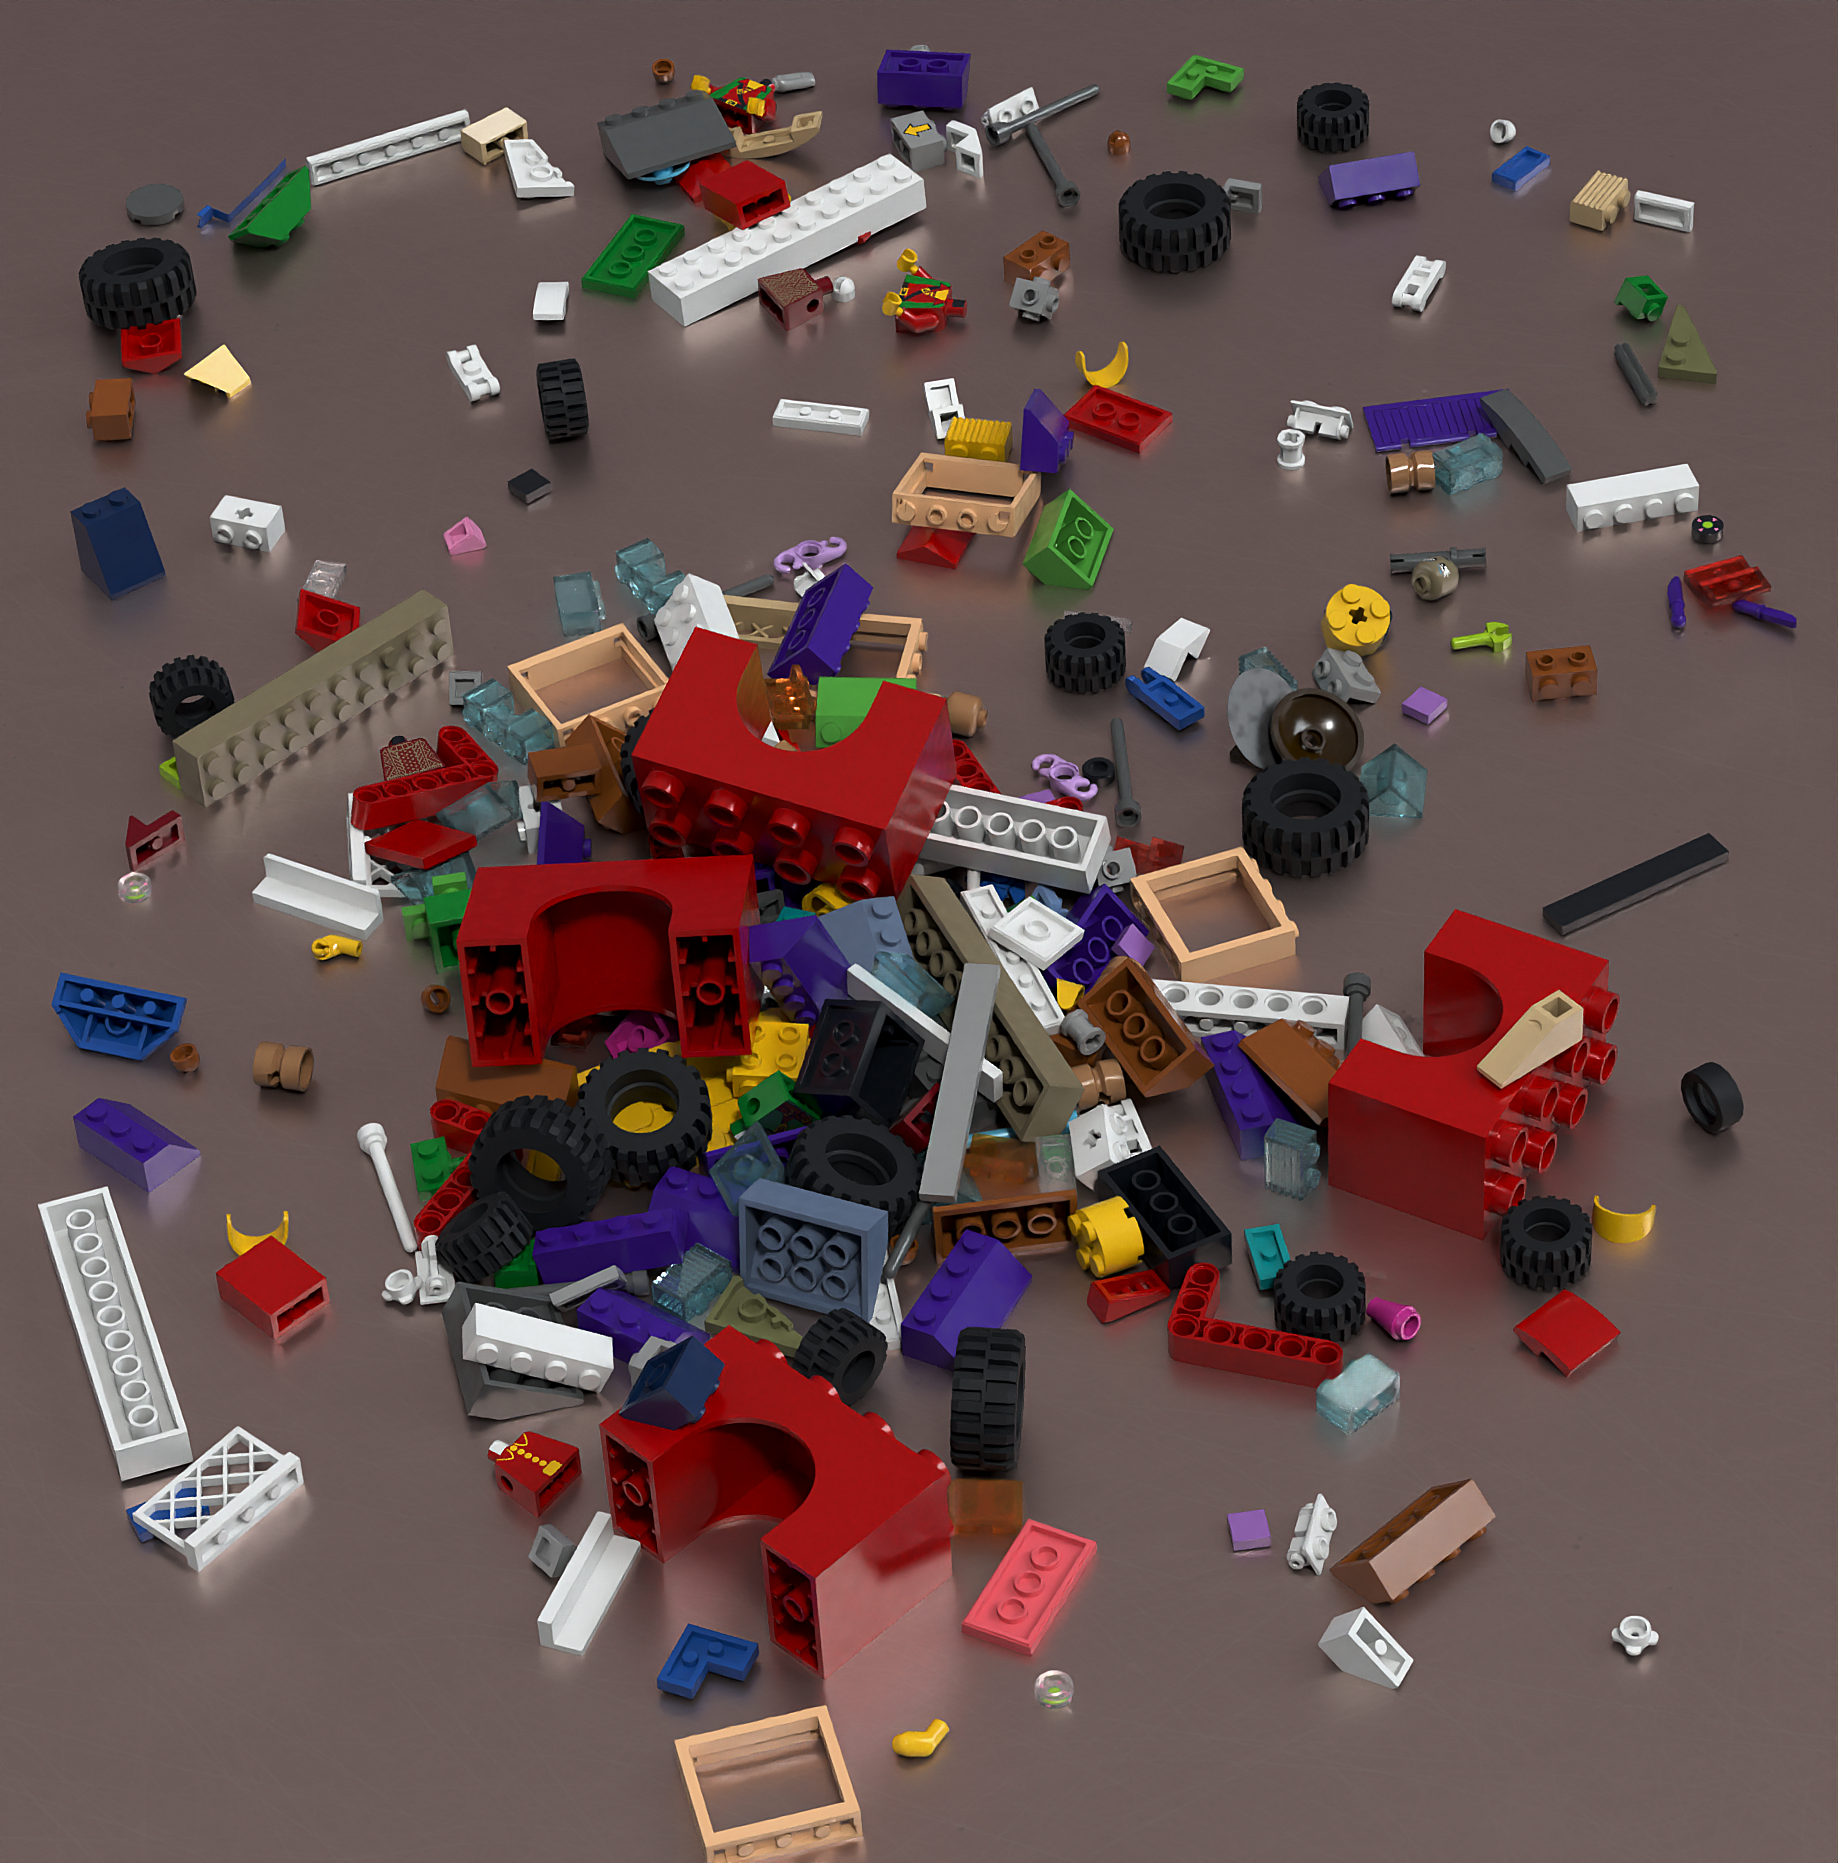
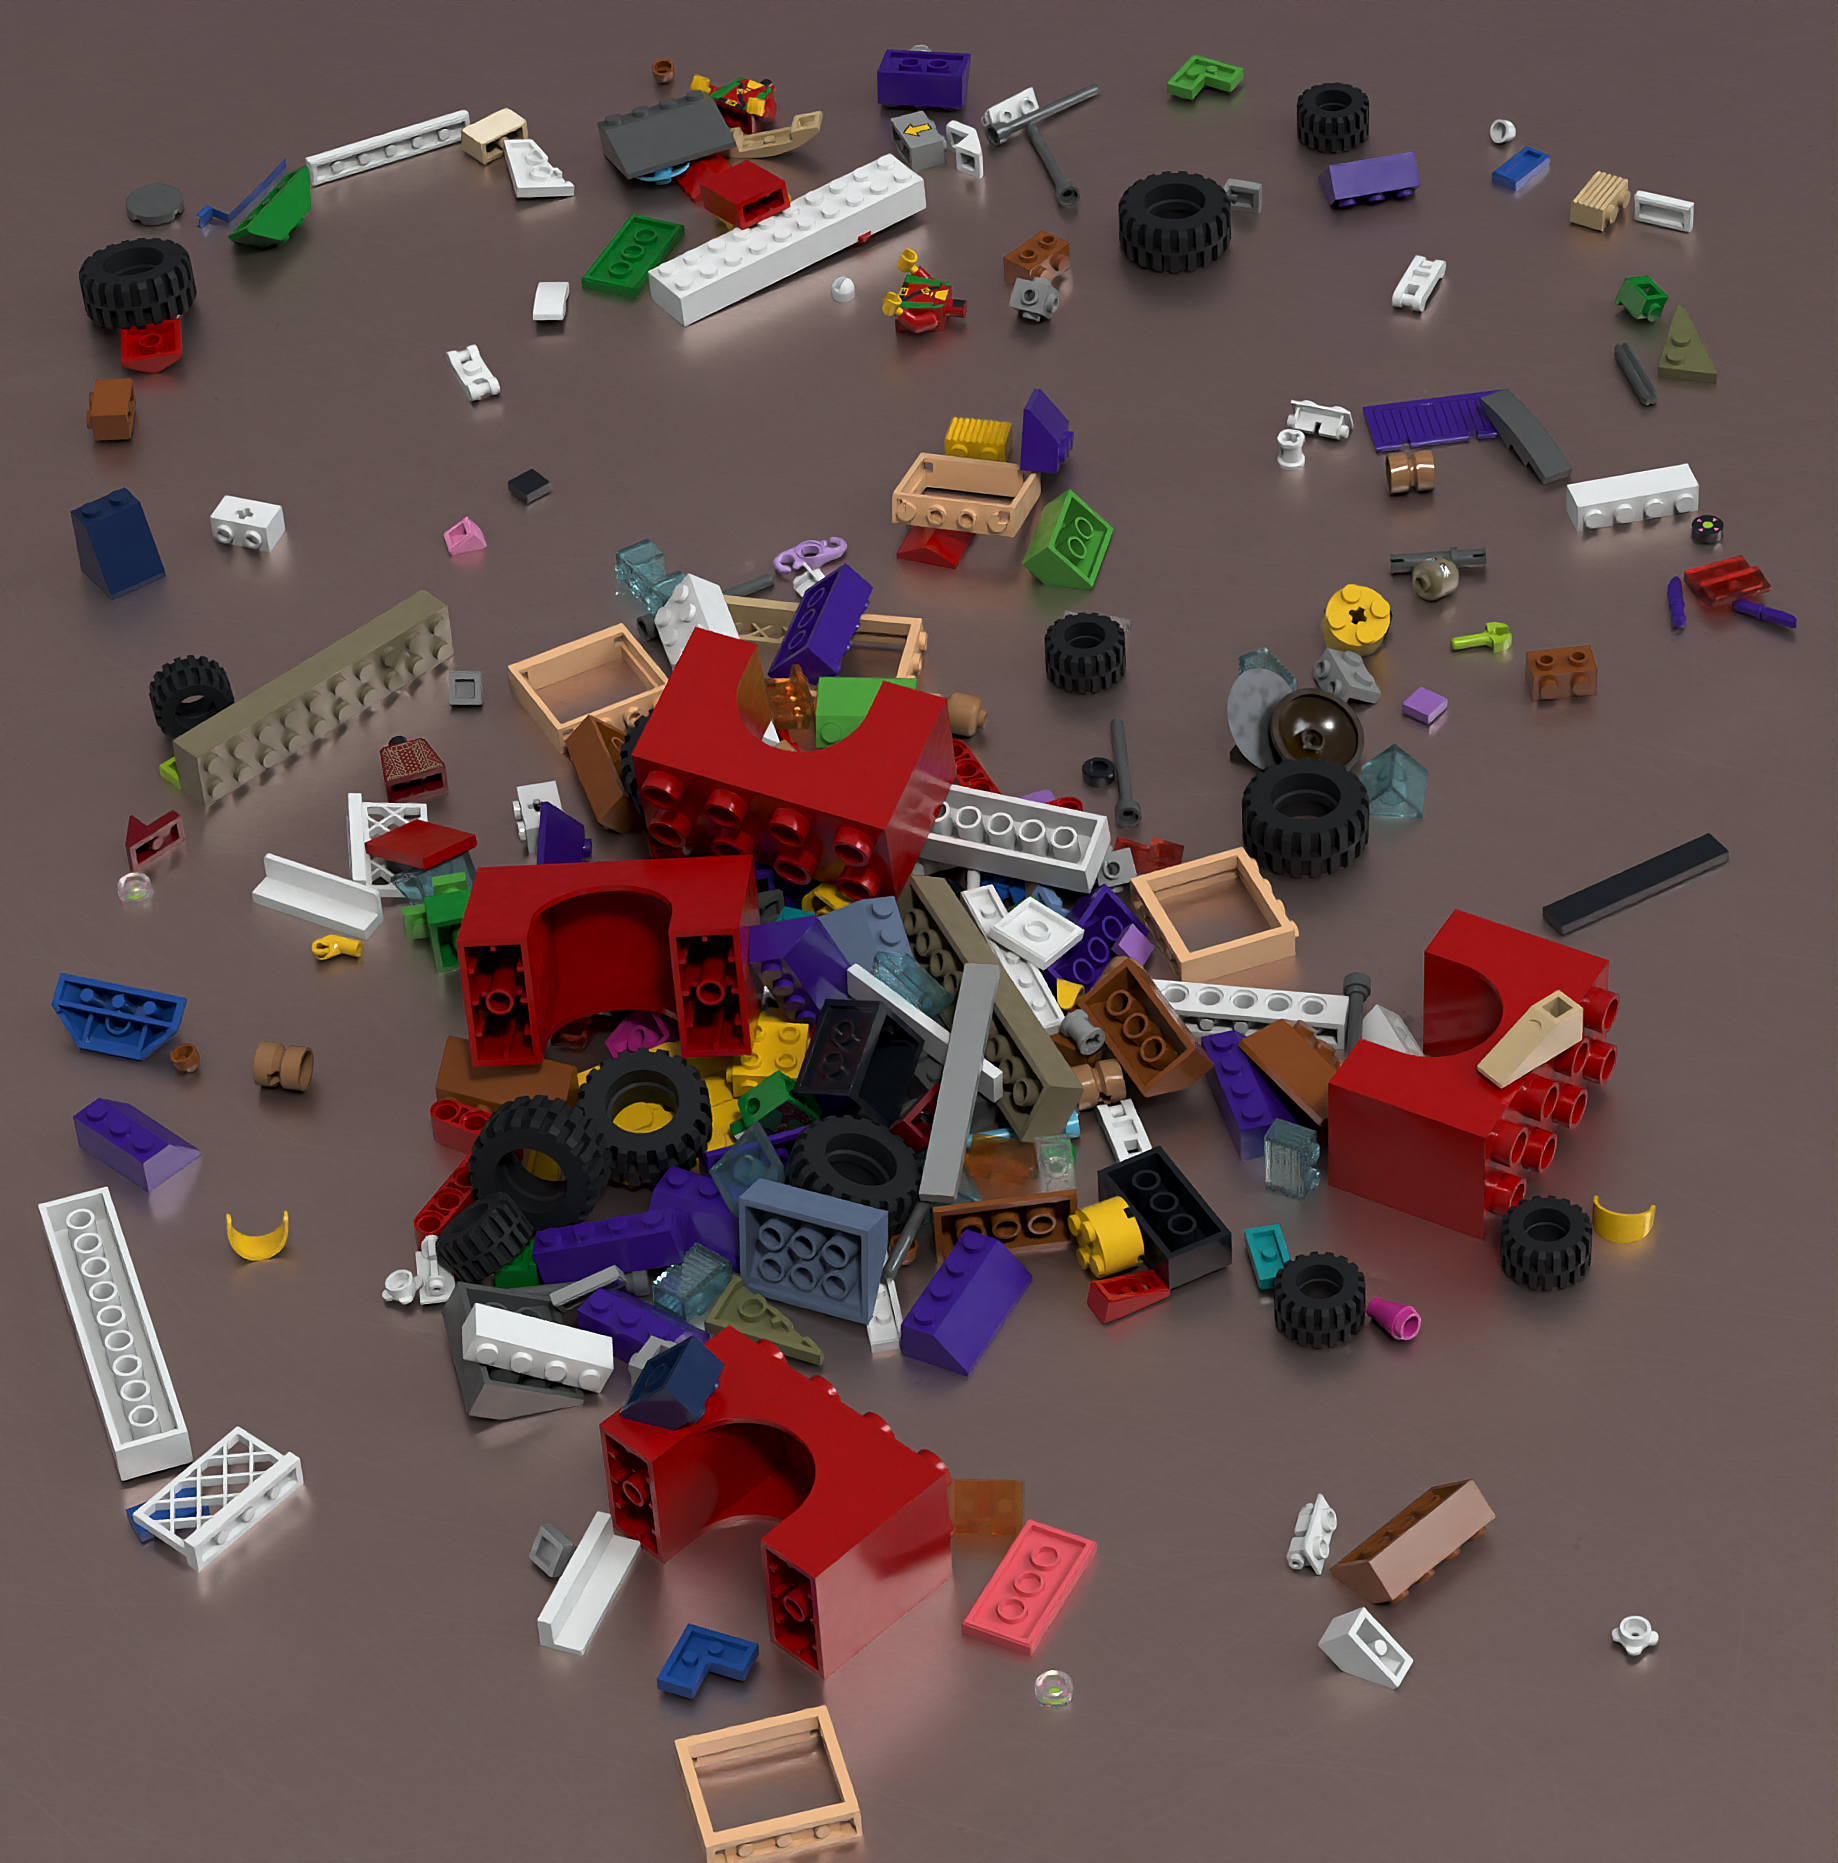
(220, 371): yellow slope -> none
(272, 1287): red brick -> none
(324, 619): red slope -> none
(325, 578): clear plate -> none
(373, 1142): white piece -> none
(426, 792): red beam -> none
(432, 1165): green plate -> none
(439, 994): dark orange hinge -> none
(483, 809): clear light blue slope -> none
(493, 714): clear light blue arch -> none
(535, 1469): red torso -> none
(562, 398): black tyre -> none
(564, 772): dark orange brick -> none
(578, 603): clear light blue brick -> none
(793, 81): light grey piece -> none
(793, 296): dark red torso -> none
(820, 417): white tile -> none
(844, 1353): black tyre -> none
(920, 1742): yellow arm -> none
(942, 405): white slope -> none
(987, 1399): black tyre -> none
(1061, 767): lavender piece -> none
(1097, 1143): white brick -> none
(1110, 374): yellow helmet -> none
(1118, 143): dark orange hinge -> none
(1118, 419): red tile -> none
(1165, 698): blue hinge -> none
(1174, 645): white slope -> none
(1242, 1348): red beam -> none
(1248, 1530): medium lavender tile -> none
(1357, 1393): clear light blue brick -> none
(1467, 464): clear light blue brick -> none
(1567, 1331): red slope -> none
(1712, 1097): black tyre -> none

